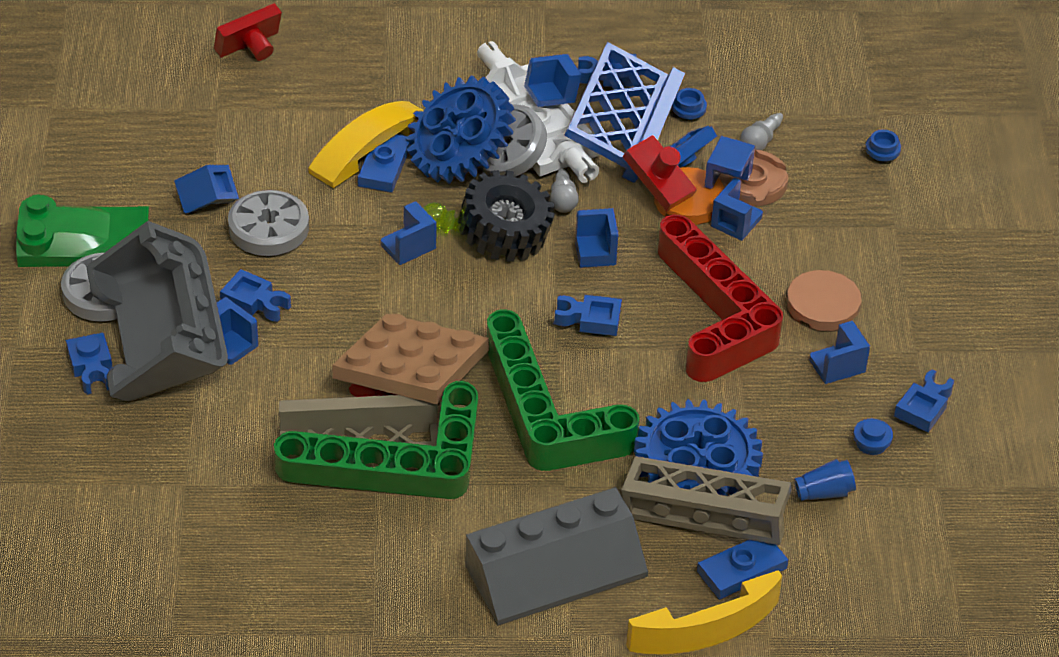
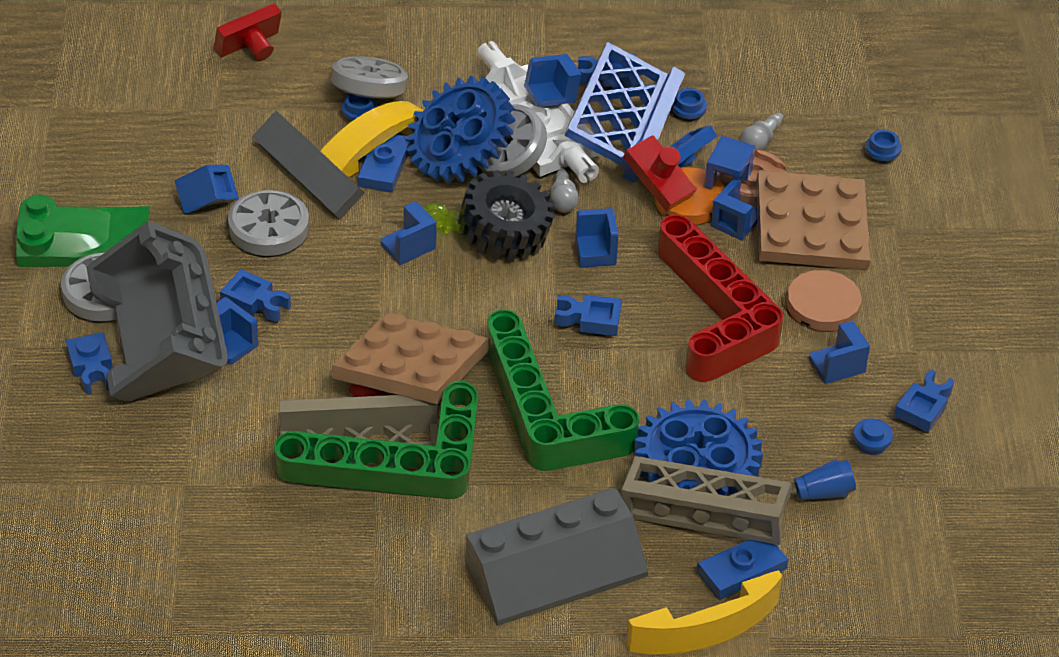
(308, 164): none -> dark grey tile
(355, 106): none -> blue plate
(369, 77): none -> light grey wheel
(812, 220): none -> medium nougat plate

